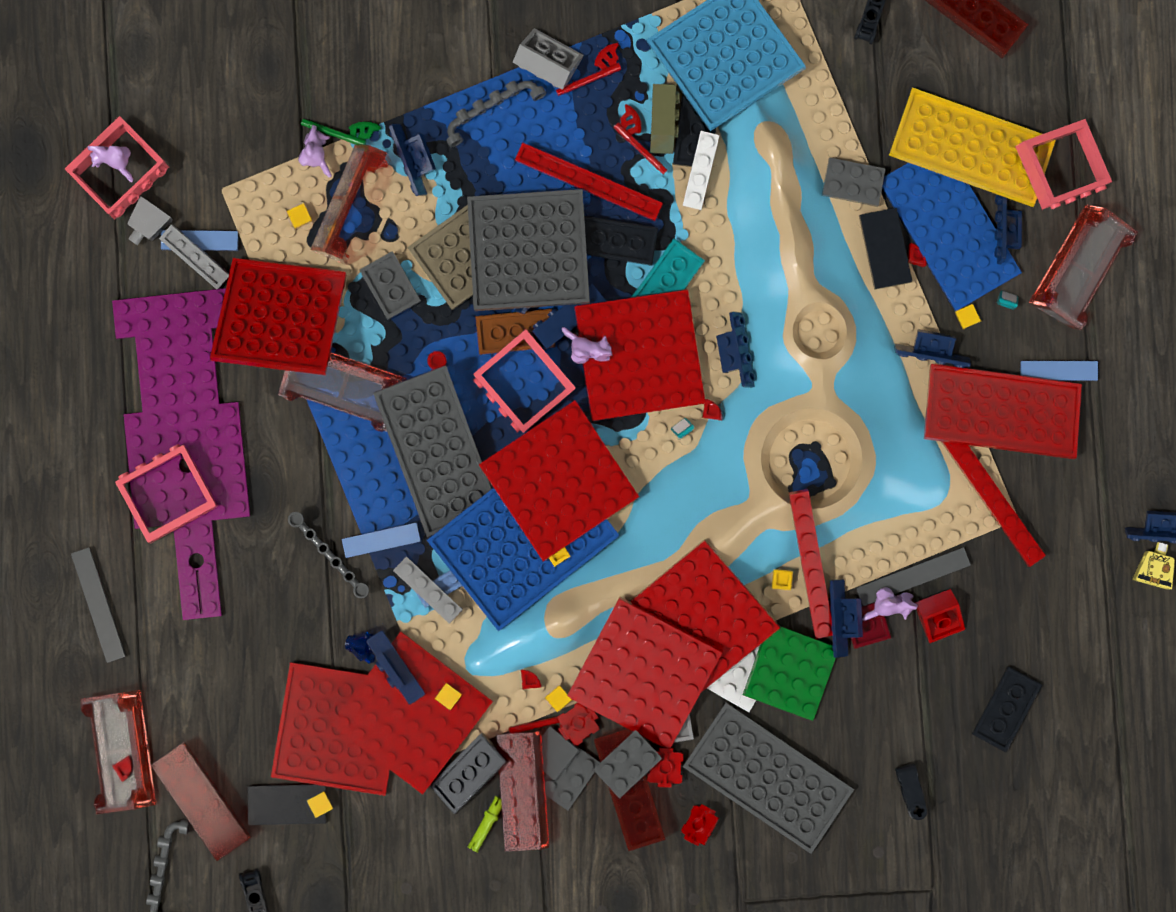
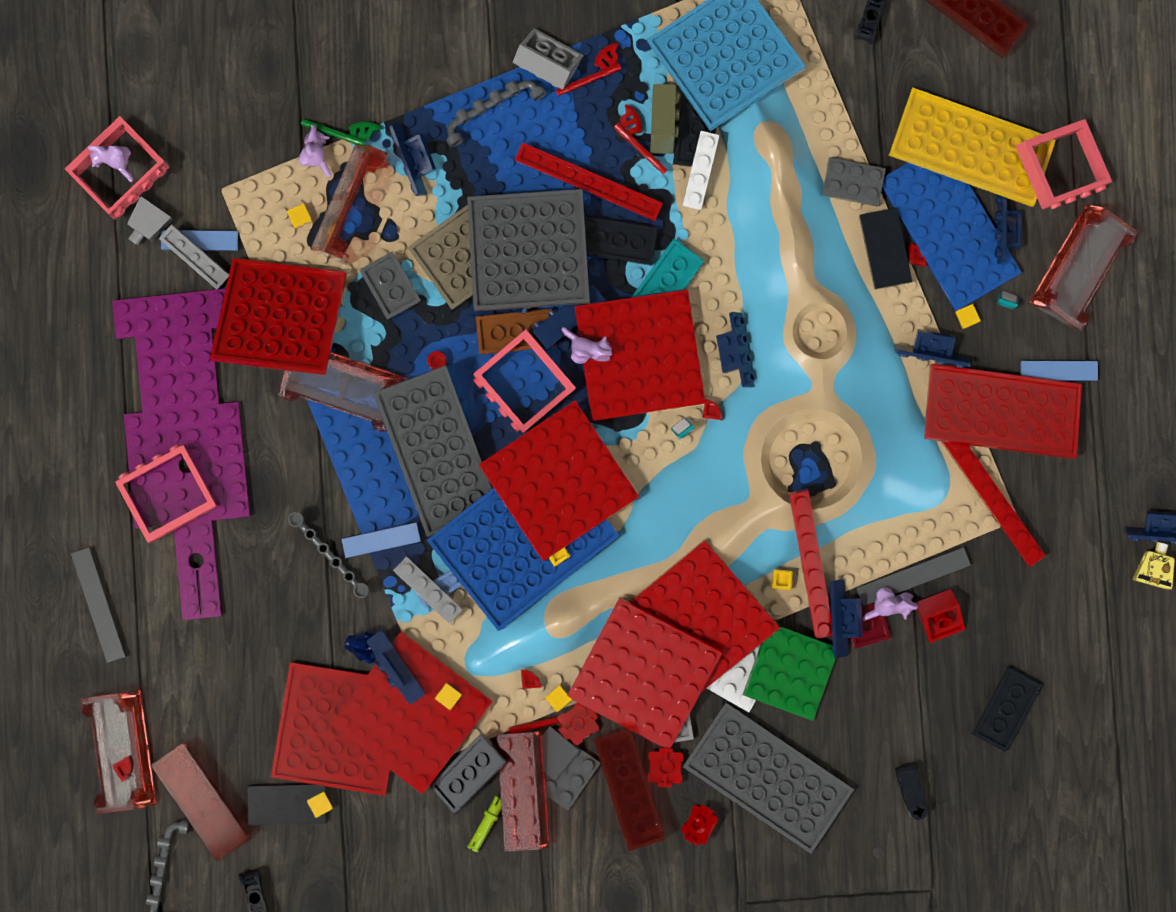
(627, 764): dark grey plate -> none

